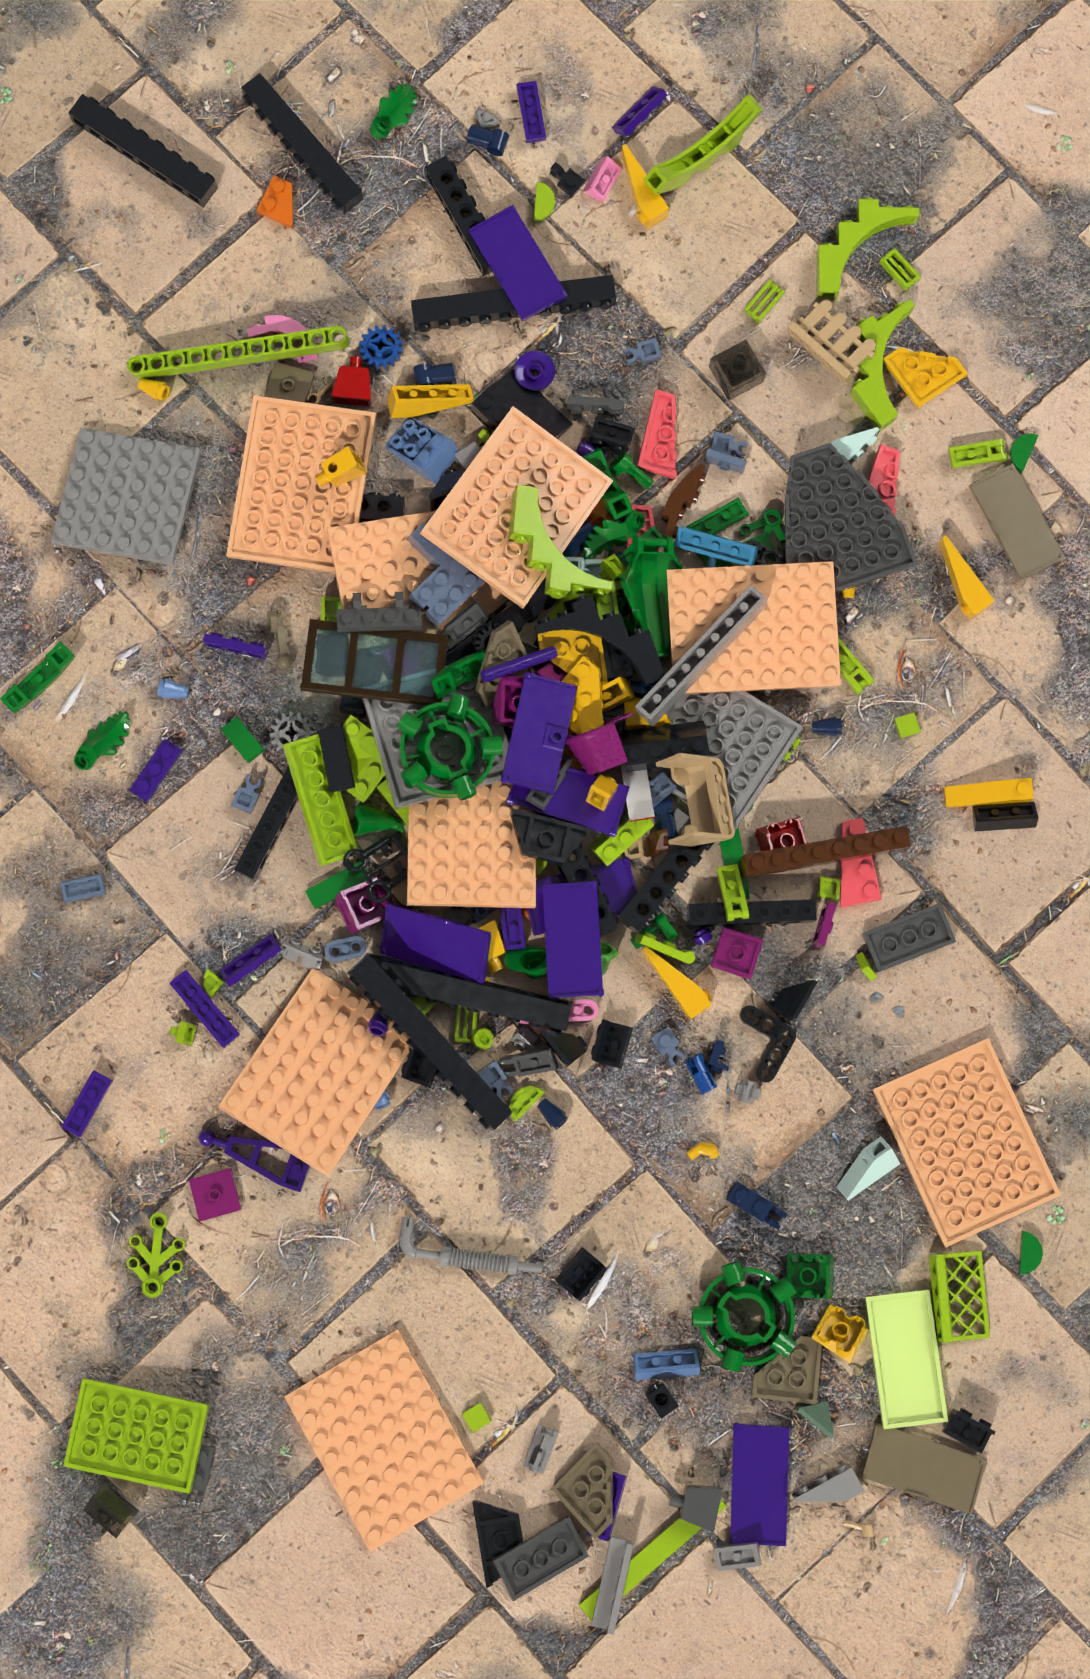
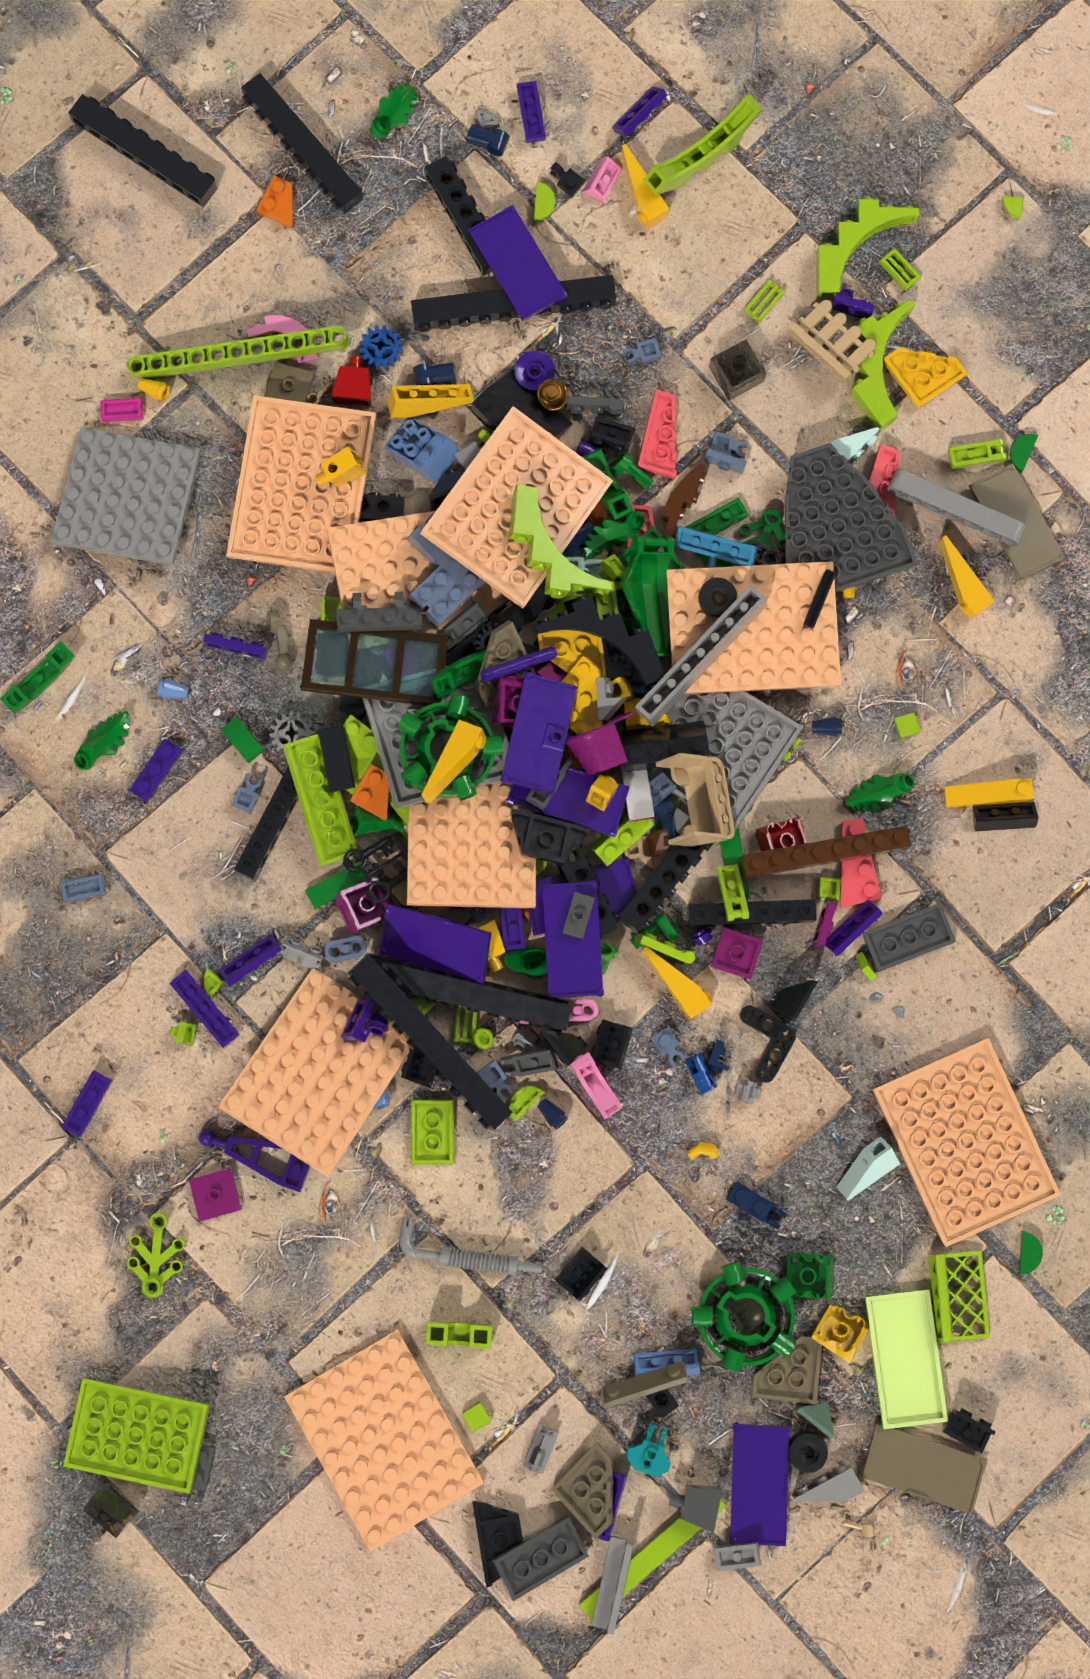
(121, 410): none -> dark pink tile
(355, 1026): none -> dark purple hinge
(373, 792): none -> orange wing
(432, 1131): none -> lime tile
(458, 753): none -> yellow slope
(458, 1333): none -> lime arch
(552, 394): none -> pearl gold hair
(578, 915): none -> dark grey plate
(595, 1085): none -> bright pink arch
(606, 705): none -> light grey slope
(645, 1384): none -> dark tan plate
(649, 1451): none -> teal hinge
(716, 585): none -> black tyre
(818, 1458): none -> black tyre
(819, 599): none -> black axle
(845, 303): none -> dark purple hinge
(850, 668): lime plate -> none
(853, 927): none -> dark purple plate
(879, 792): none -> green plant
(956, 507): none -> light grey beam
(1013, 206): none -> lime tile

